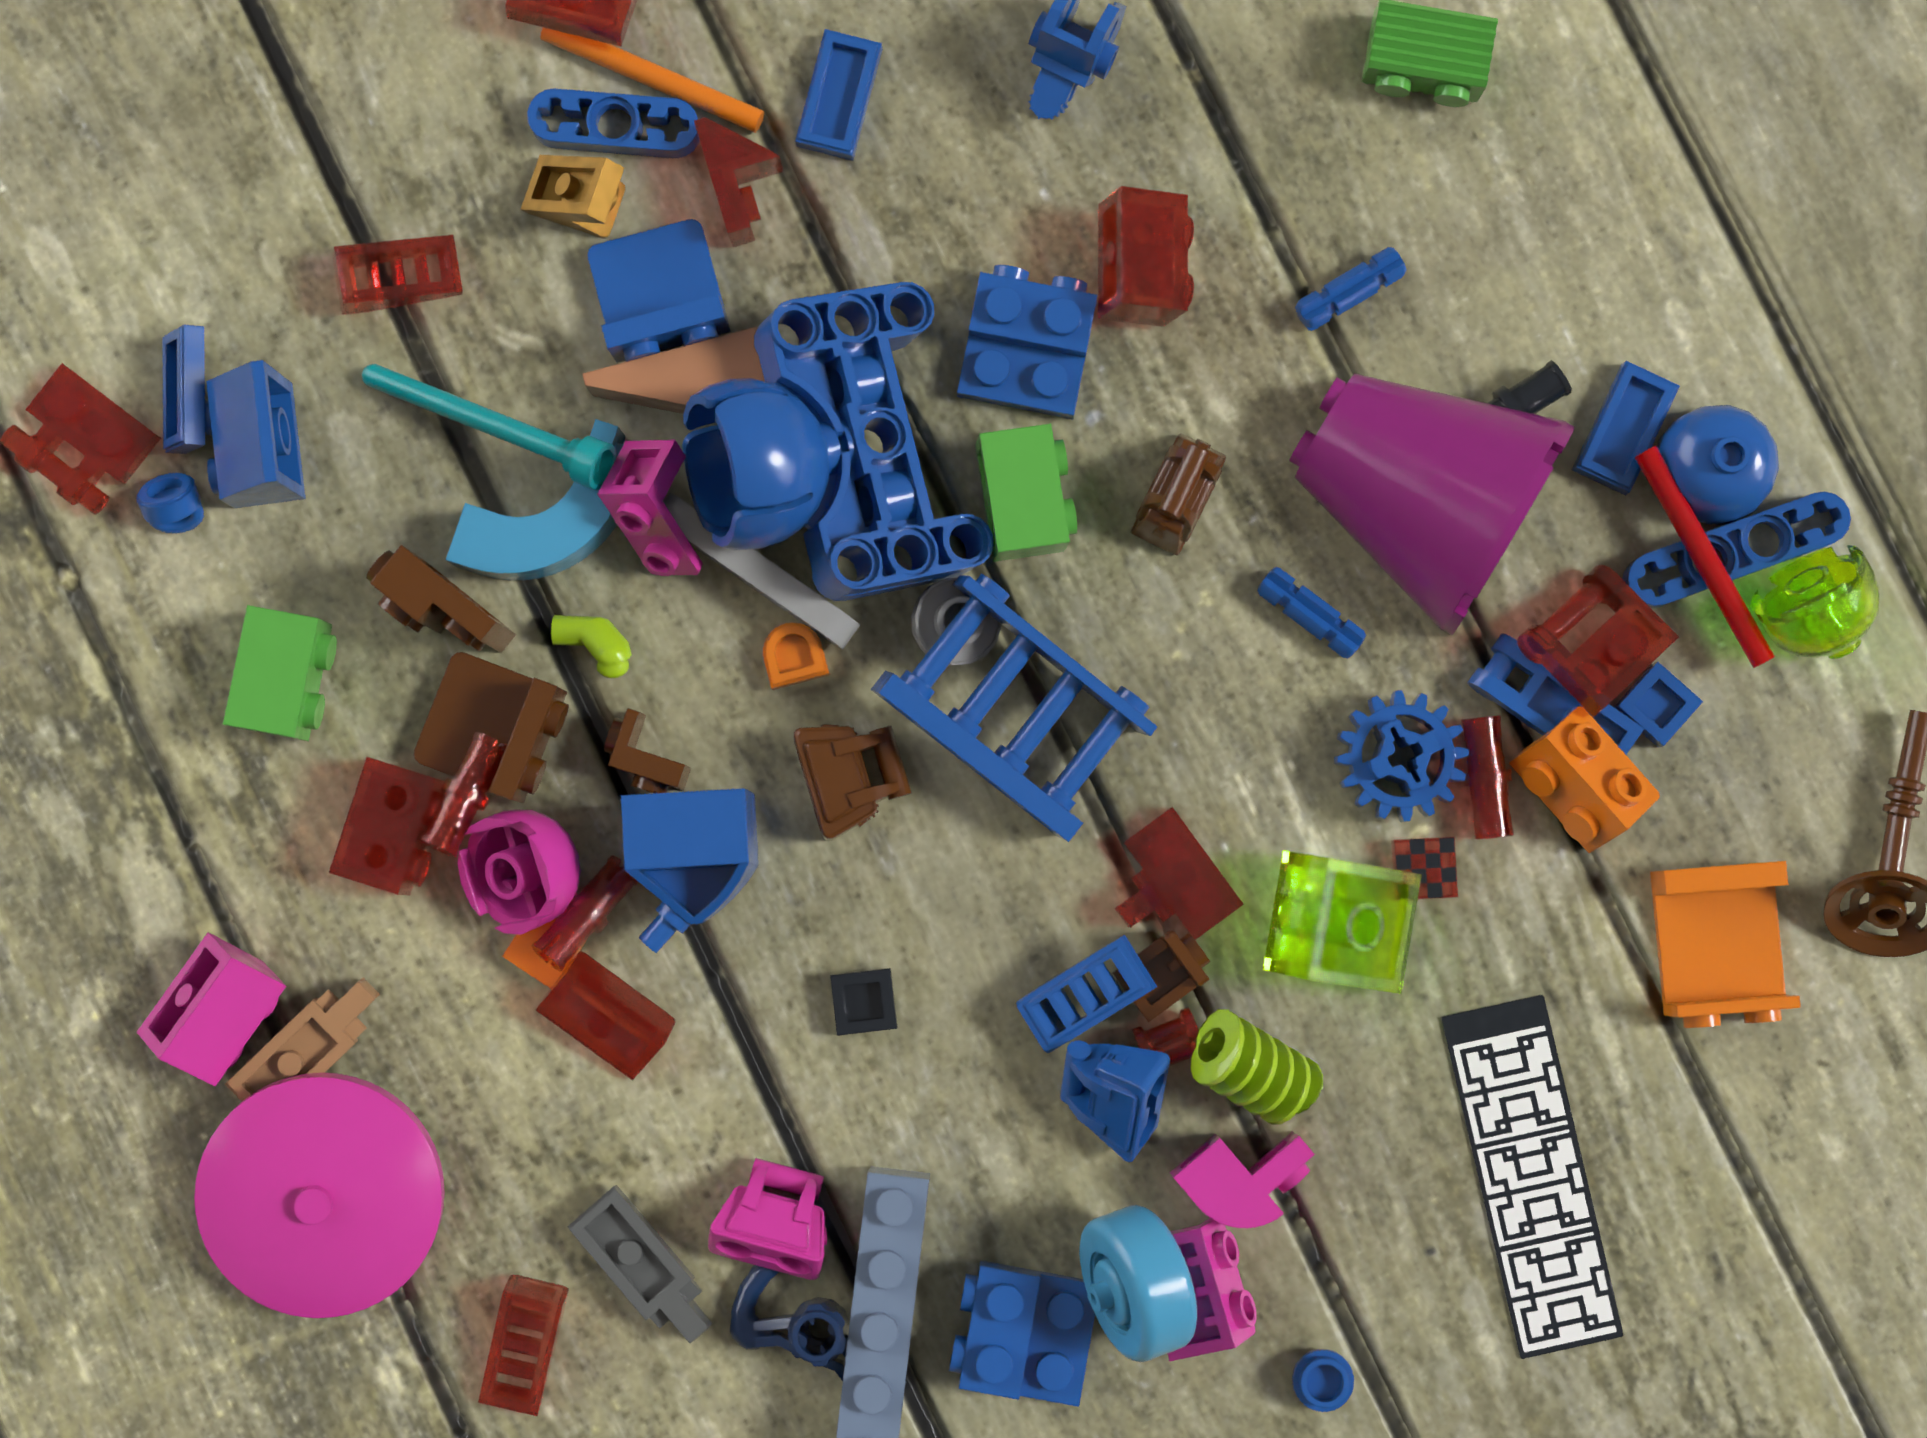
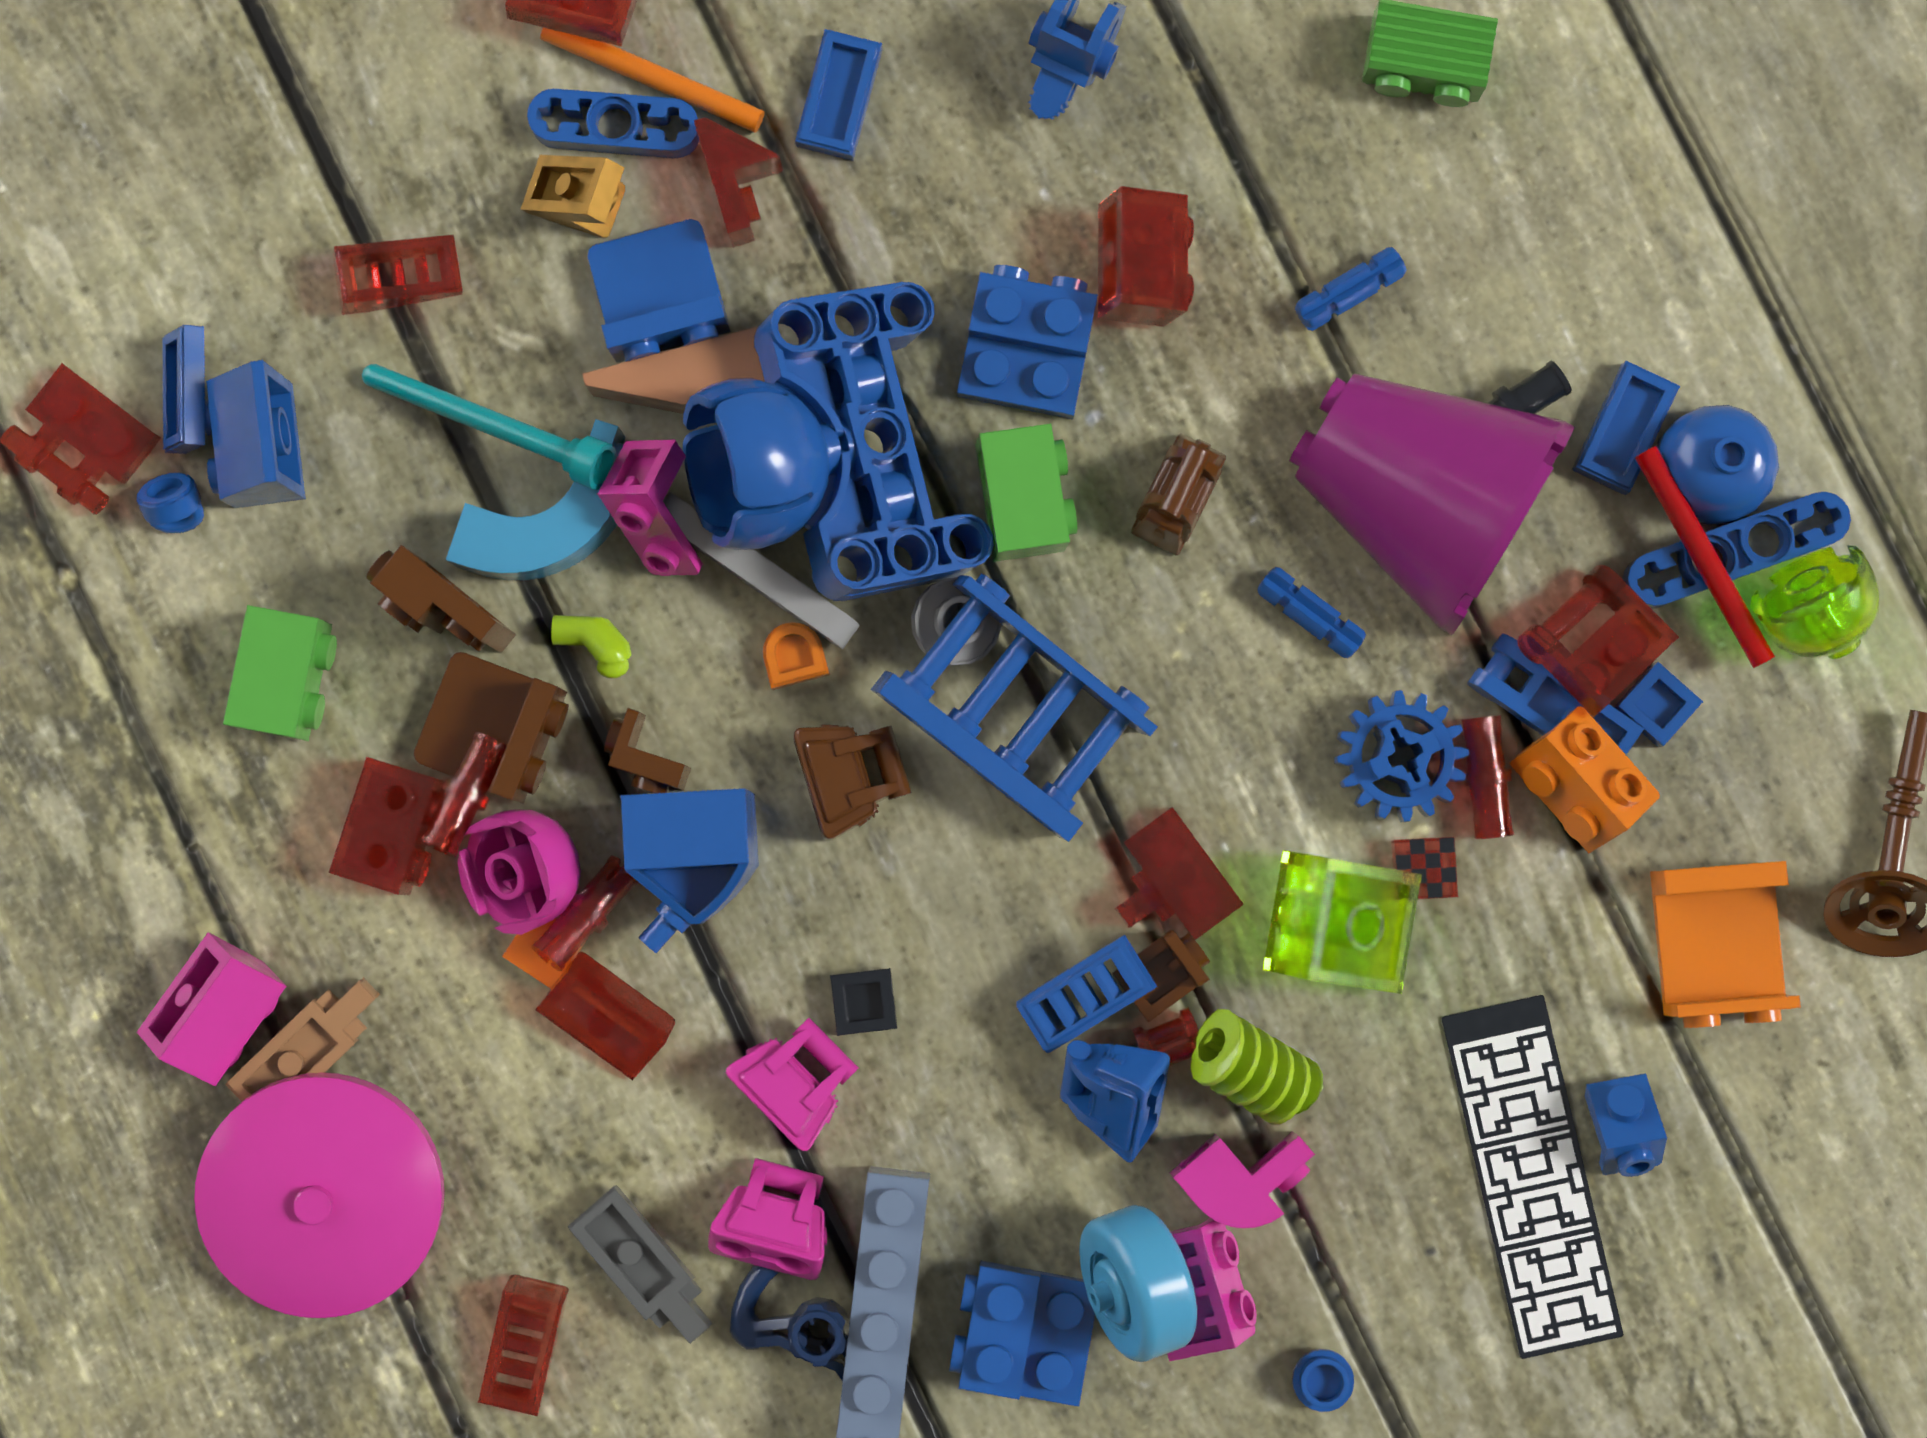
(787, 1089): none -> dark pink piece
(1626, 1125): none -> blue bracket

